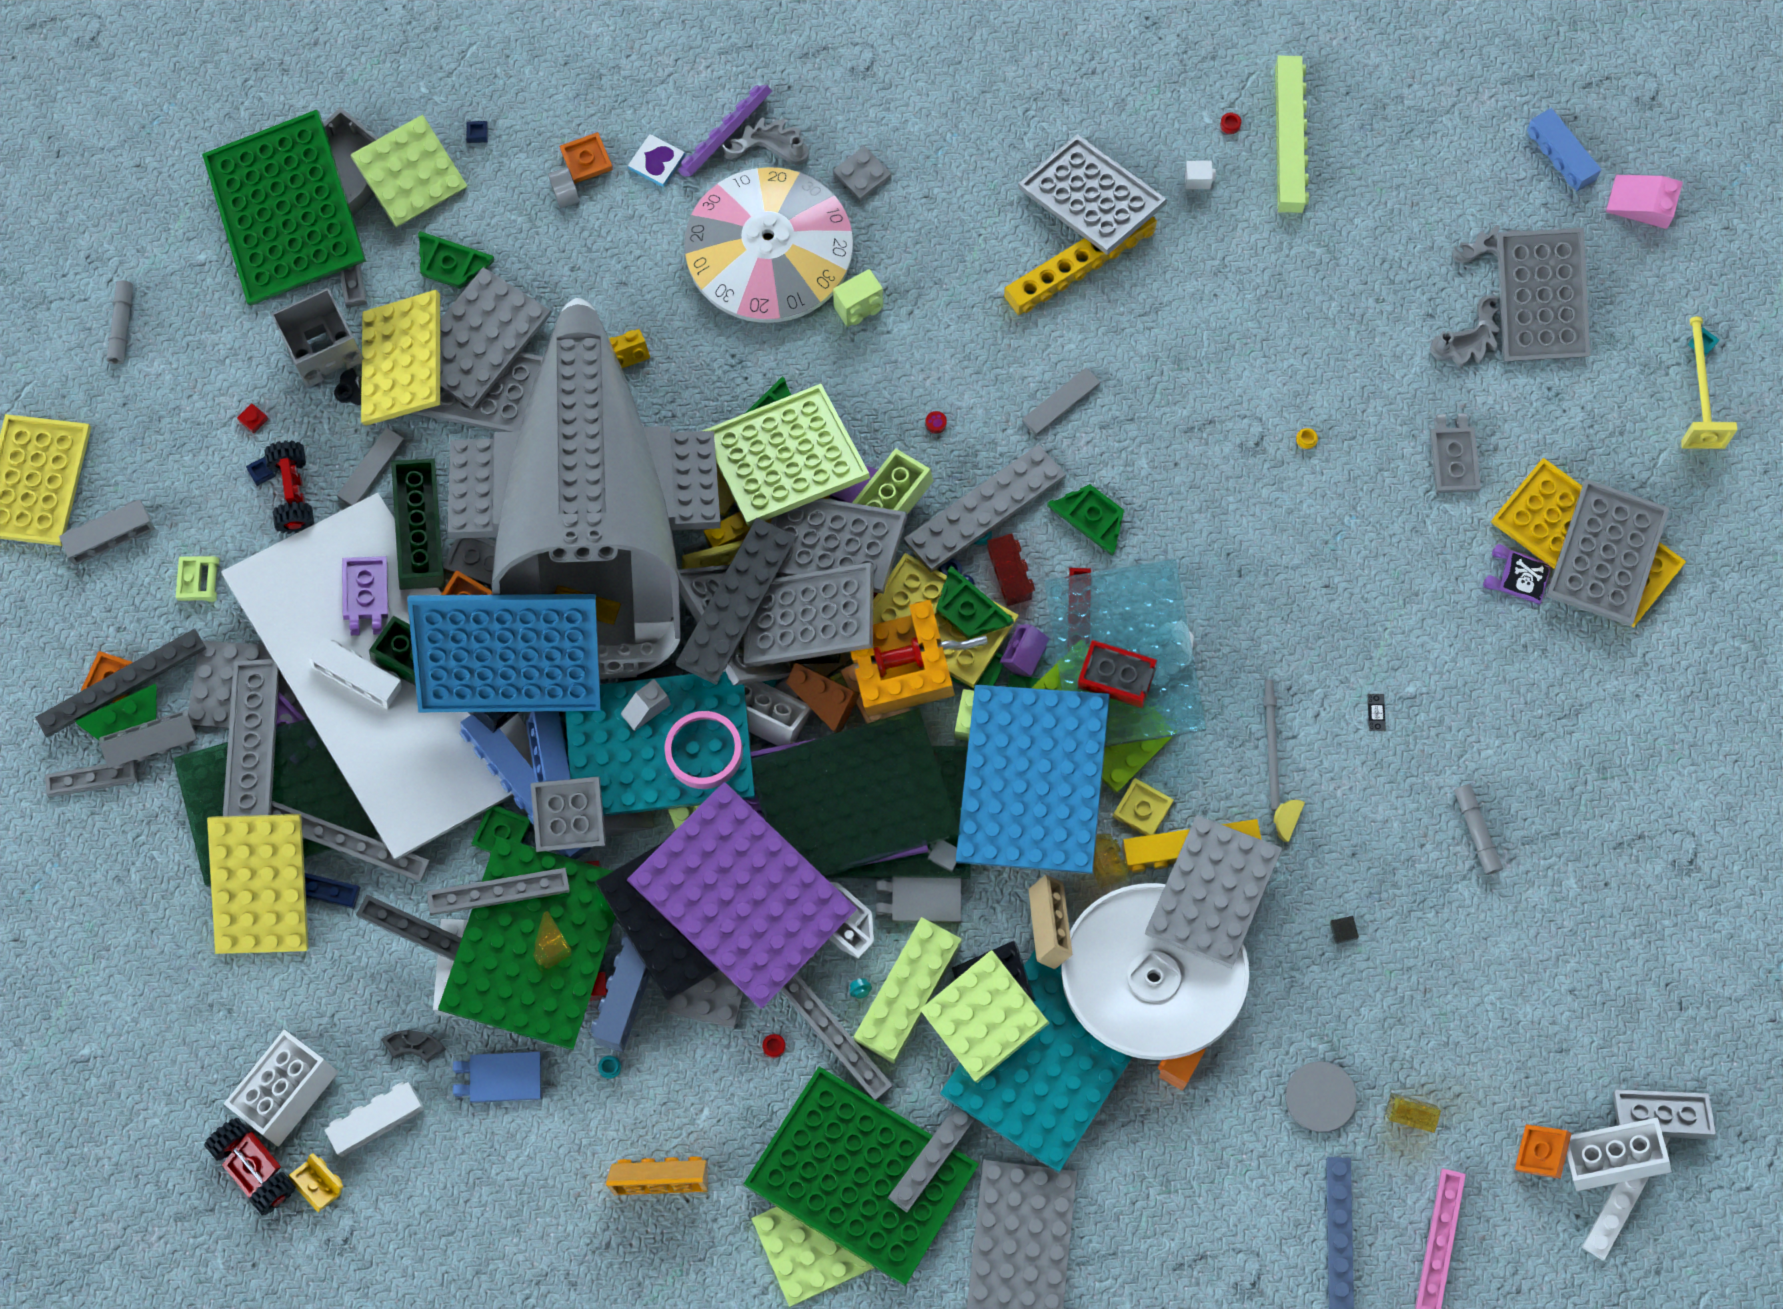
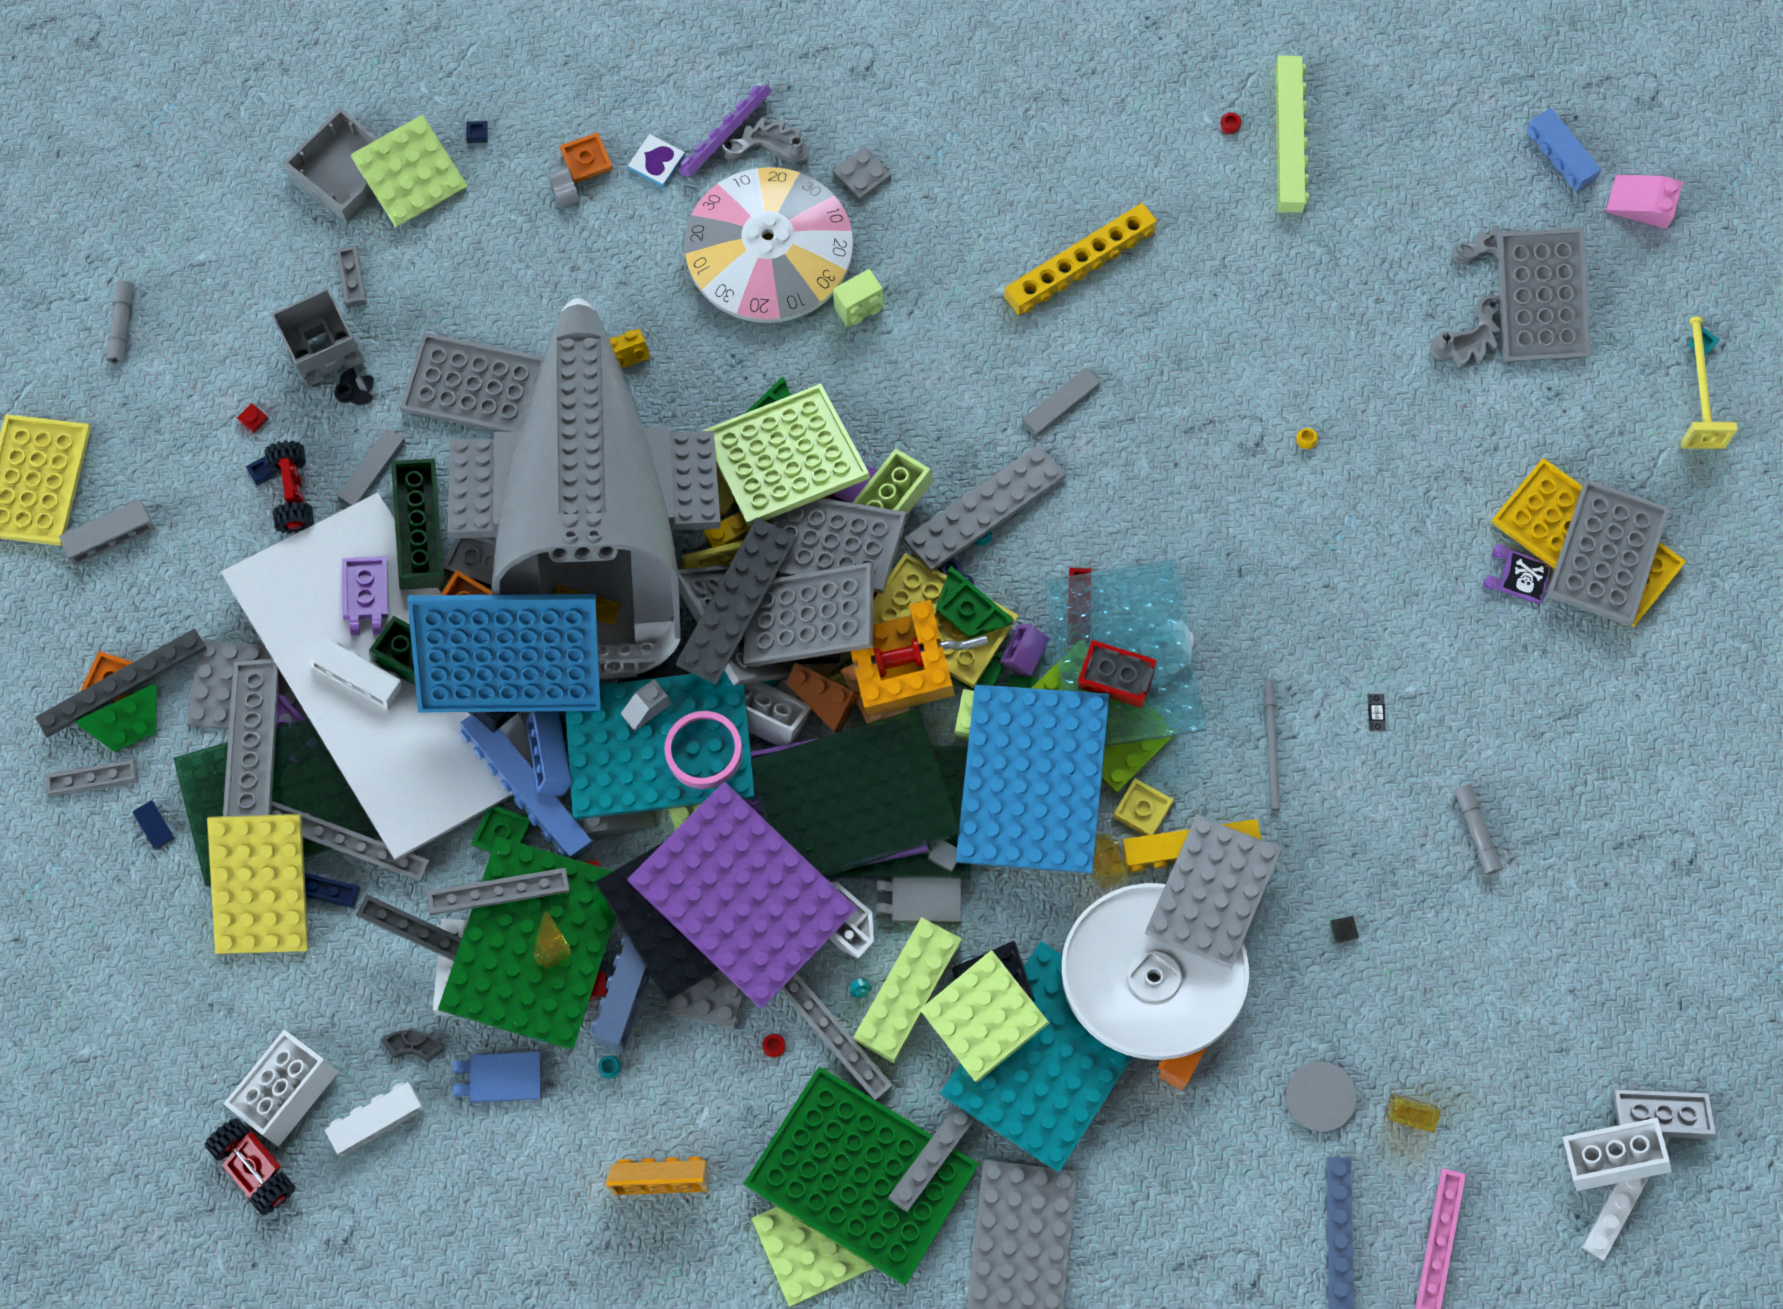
(147, 739): light grey brick -> none
(153, 824): none -> dark blue tile
(190, 576): yellowish green plate -> none
(283, 207): green plate -> none
(316, 1182): yellow bracket -> none
(400, 358): light yellow plate -> none
(450, 261): green wing -> none
(485, 335): light grey plate -> none
(568, 814): light grey plate -> none
(936, 422): red tile -> none
(1010, 569): clear red brick -> none
(1050, 922): tan brick -> none
(1091, 515): green wing -> none
(1092, 194): light grey plate -> none
(1199, 175): white brick -> none
(1287, 817): light yellow tile -> none
(1454, 456): light grey tile -> none
(1543, 1151): orange plate -> none

